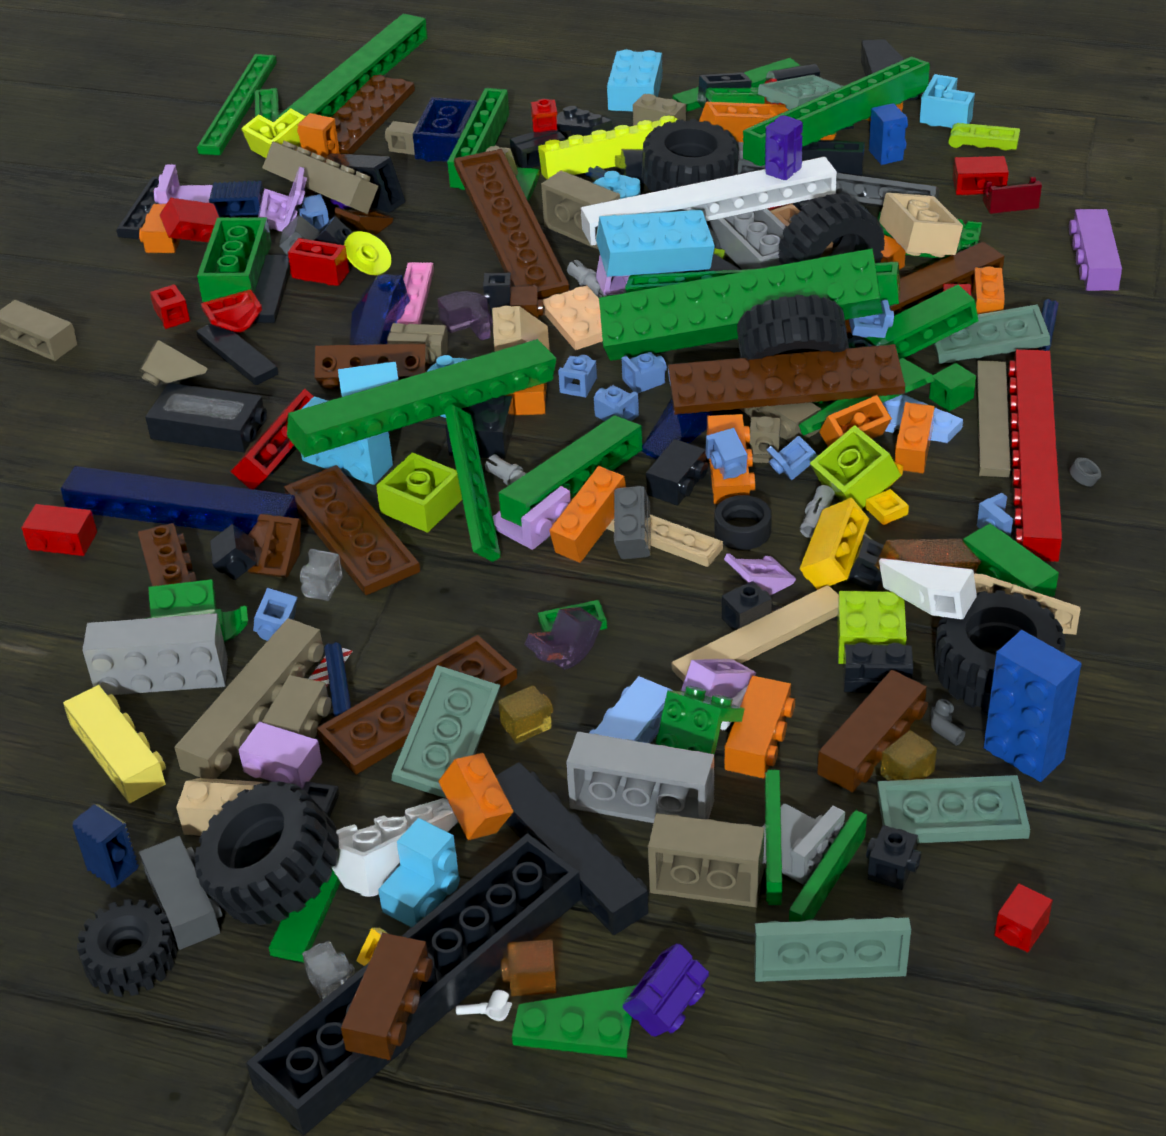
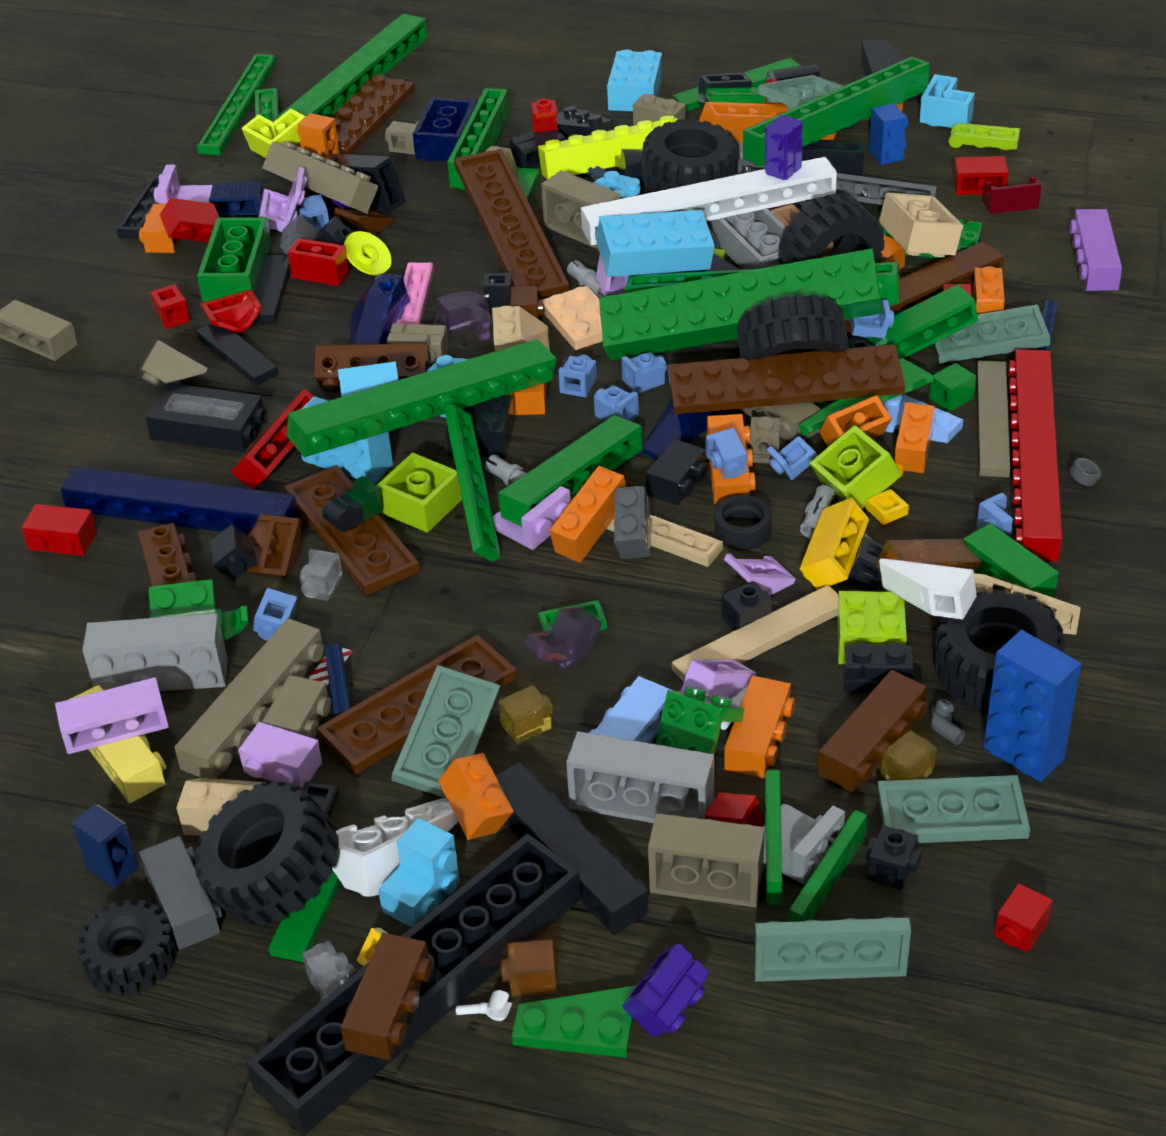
(111, 715): none -> lavender brick
(353, 506): none -> leg
(736, 809): none -> red brick

